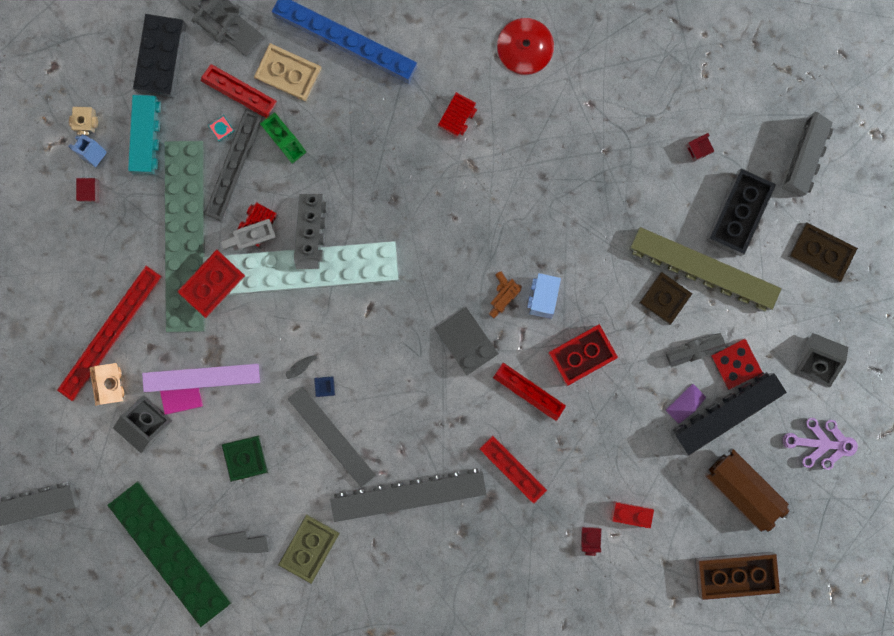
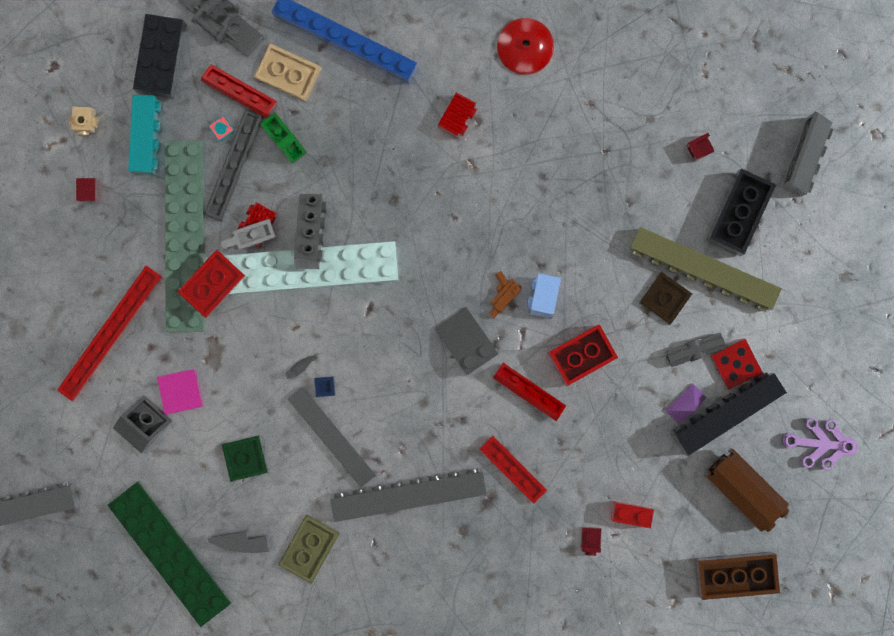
(88, 150): medium blue brick -> none
(101, 393): light nougat brick -> none
(201, 378): lavender tile -> none
(822, 360): dark grey slope -> none
(823, 252): dark brown tile -> none

